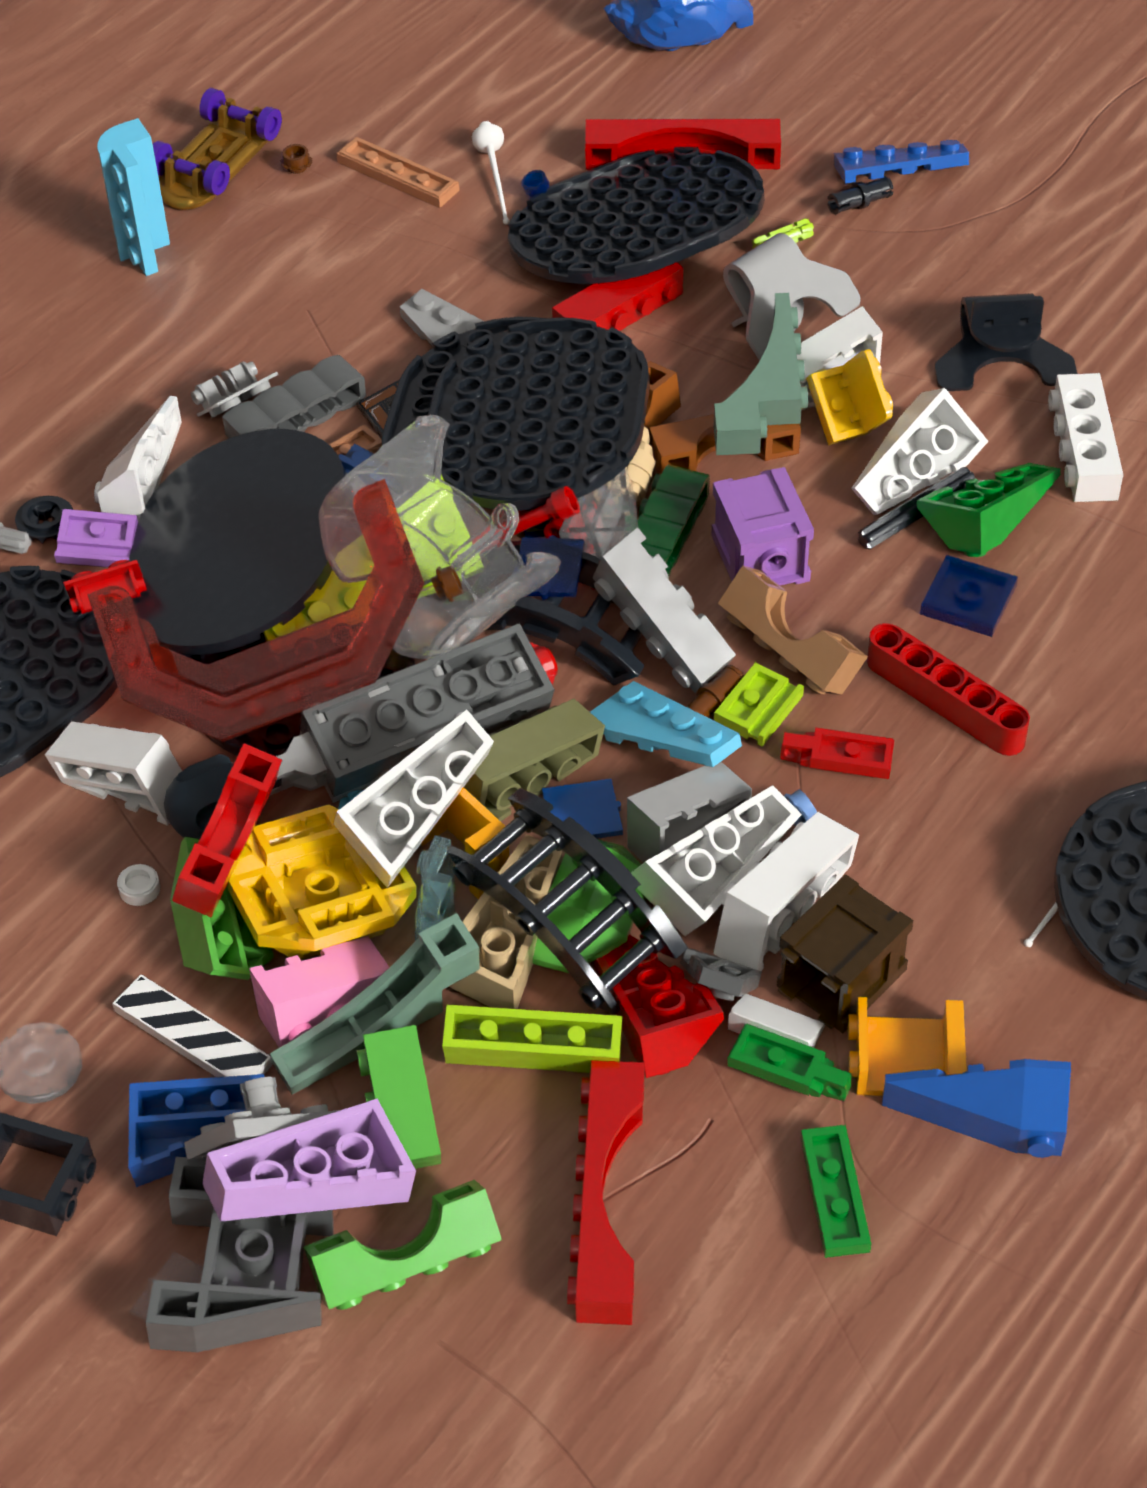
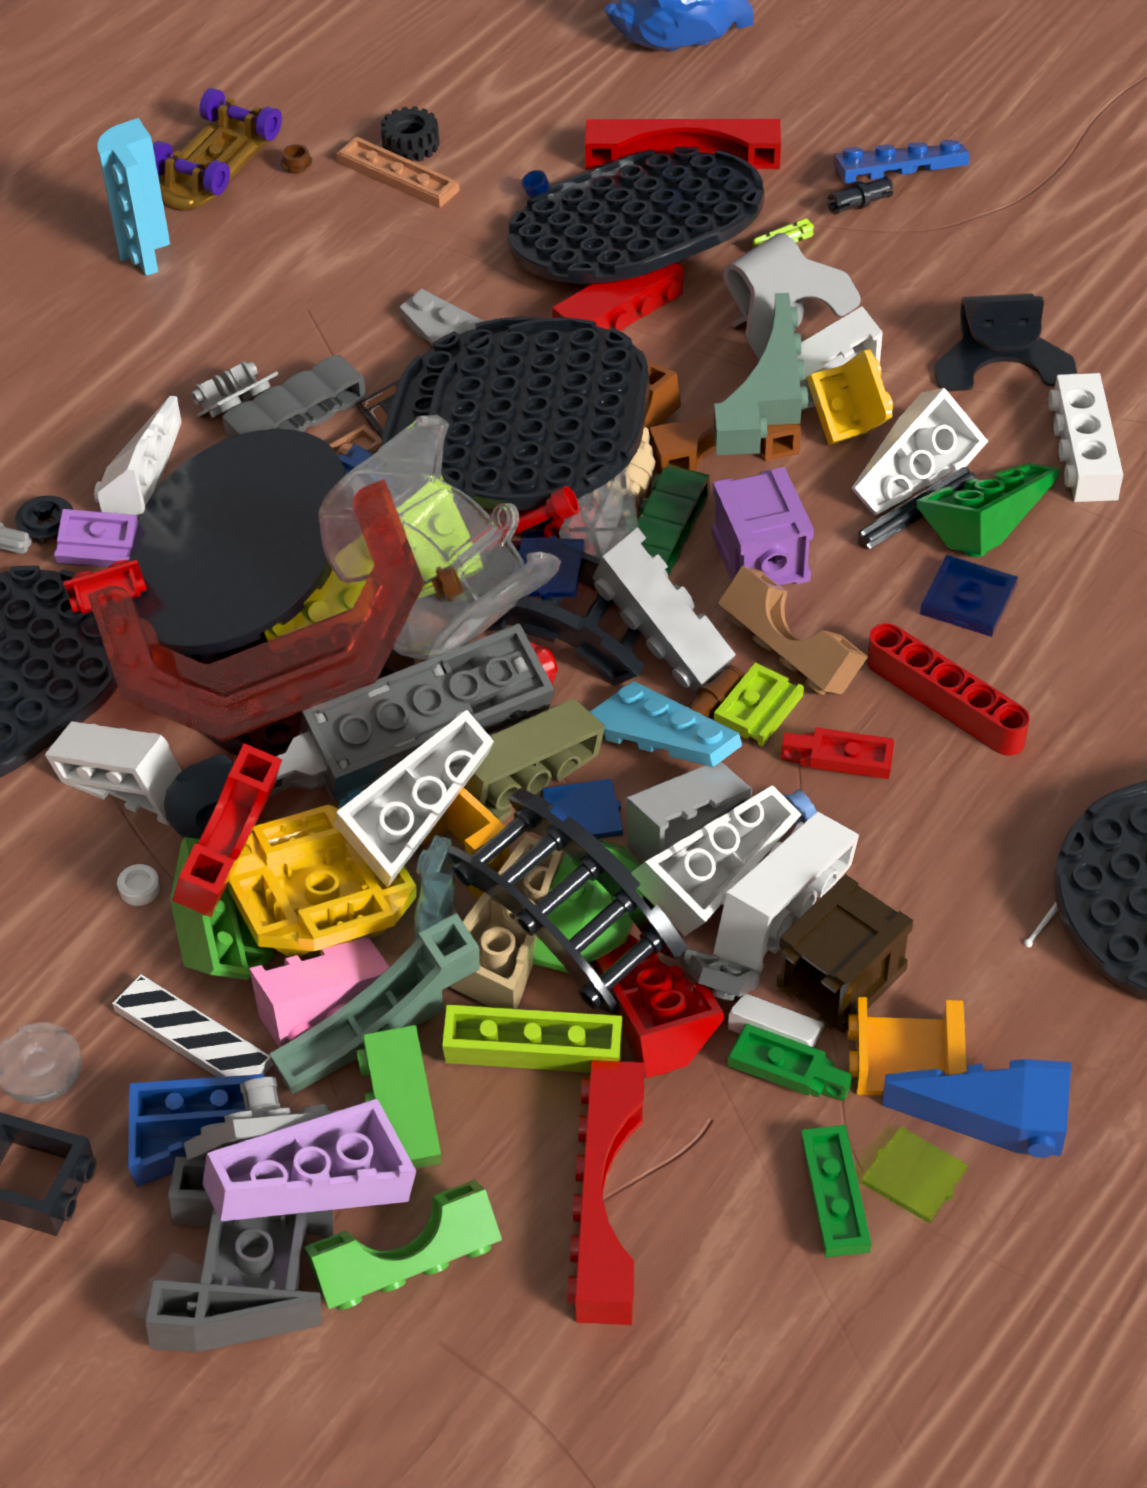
(410, 133): none -> black tyre
(488, 139): white sword -> none
(915, 1174): none -> clear neon green piece

